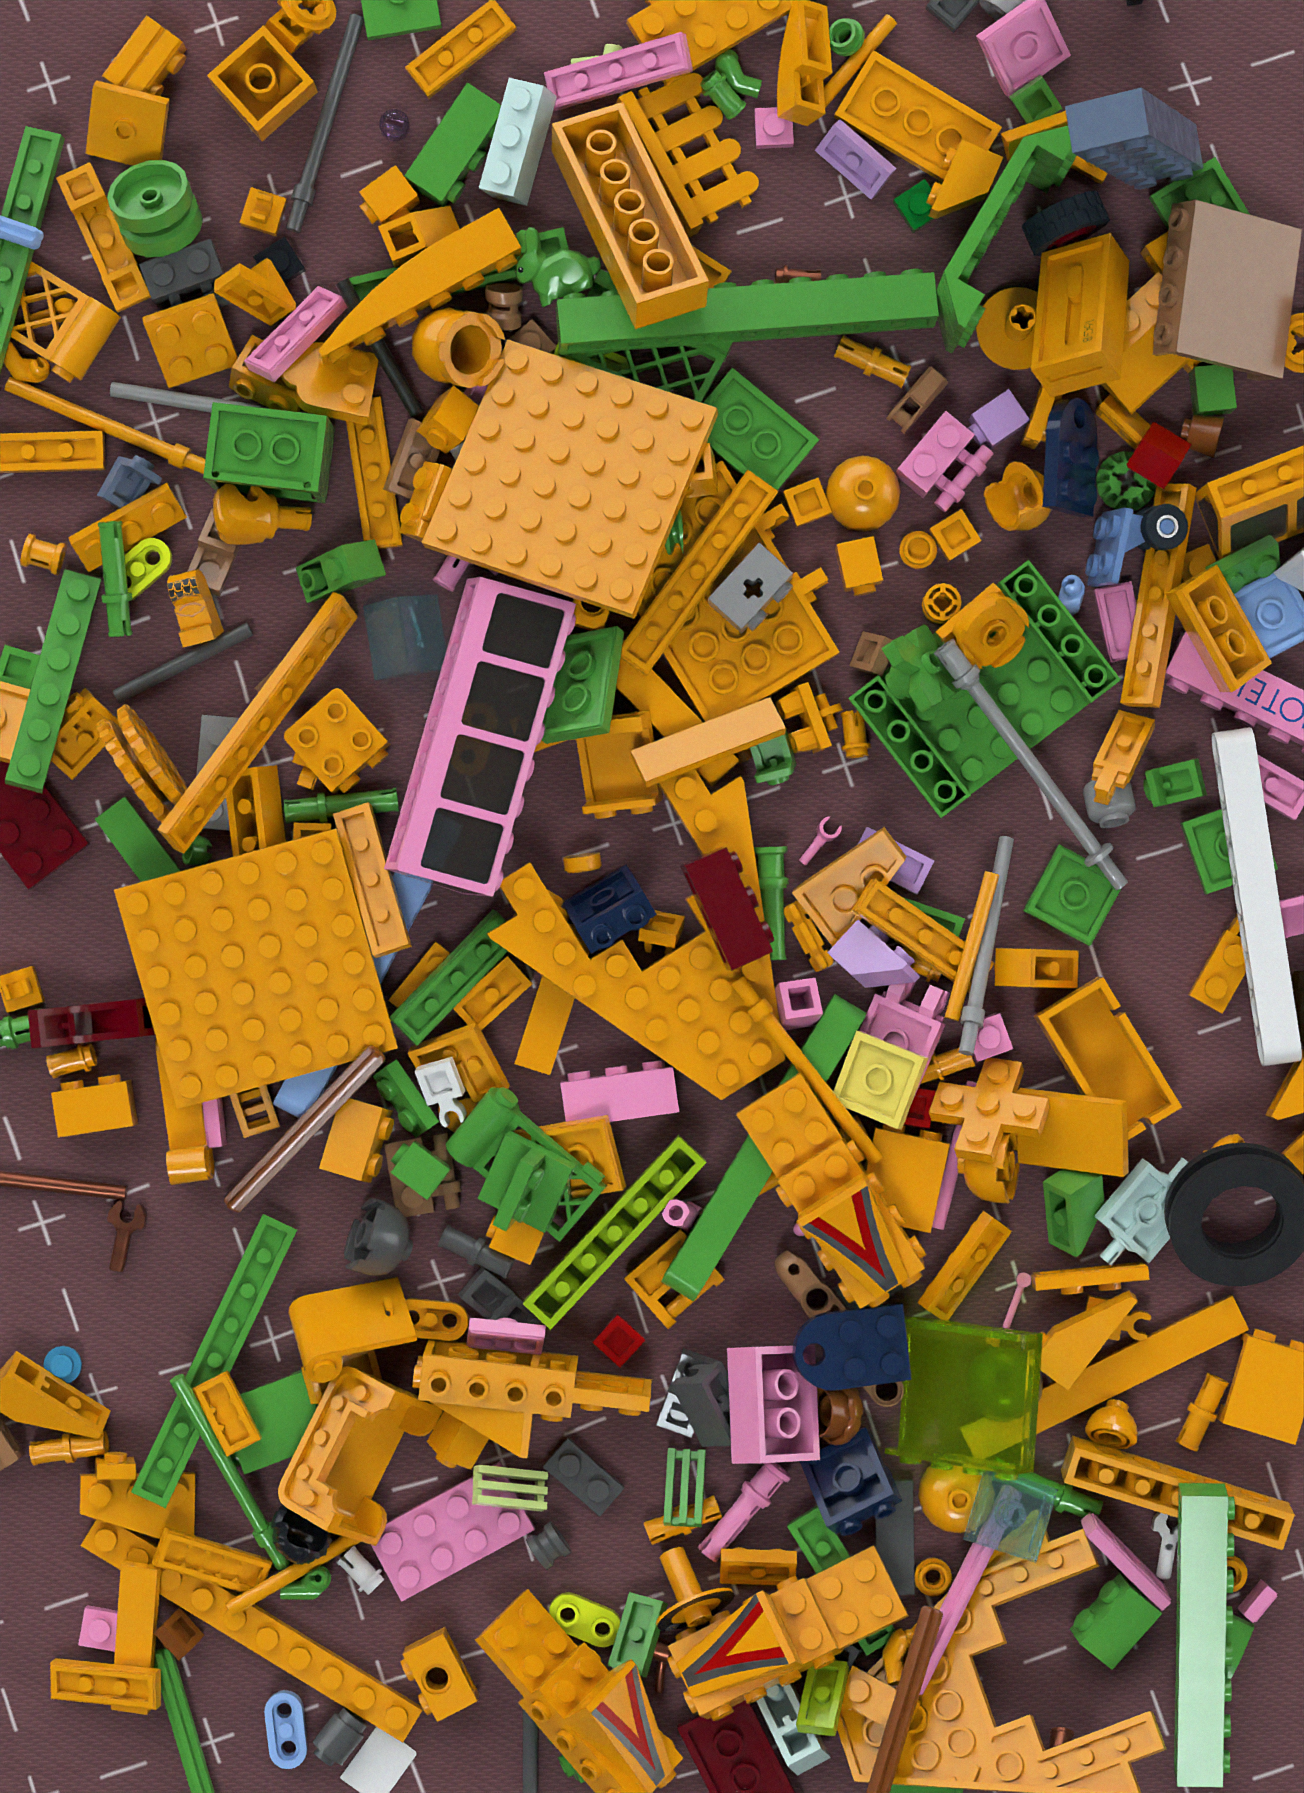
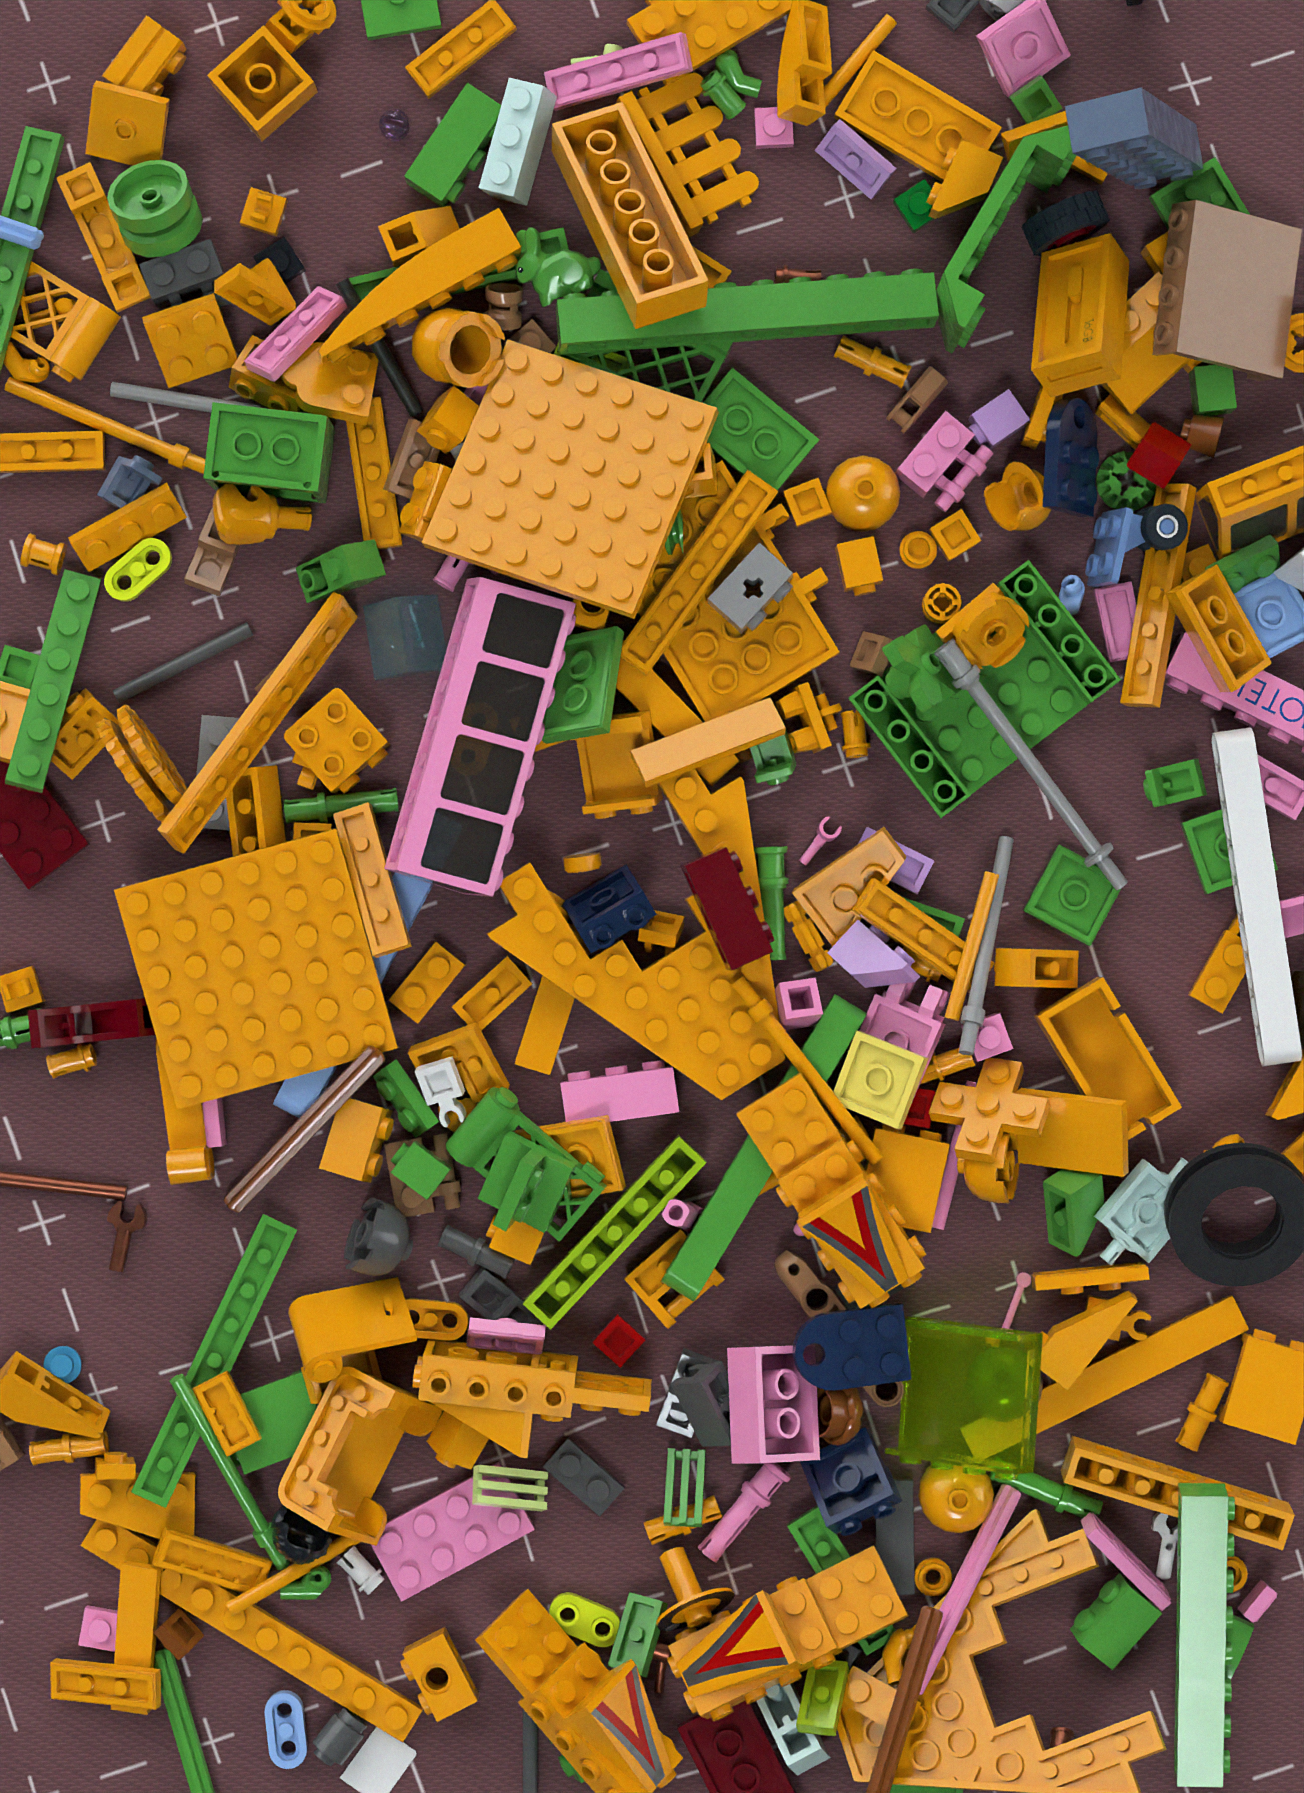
(94, 1107): light orange brick -> none
(115, 579): bright green pin -> none
(136, 841): bright green tile -> none
(194, 608): light orange leg -> none
(197, 852): bright green hinge -> none
(259, 1125): light orange slope -> none
(304, 192): dark grey bar -> none
(388, 197): light orange brick -> none
(450, 981): bright green tile -> none
(548, 1545): dark grey wheel -> none
(756, 1566): light orange plate -> none
(841, 29): bright green plate -> none
(964, 1266): light orange plate -> none
(1000, 337): light orange piece -> none
(1010, 1515): clear light blue plate -> none
(1112, 815): light grey head -> none
(1112, 1426): light orange brick -> none
(1120, 753): light orange hinge -> none

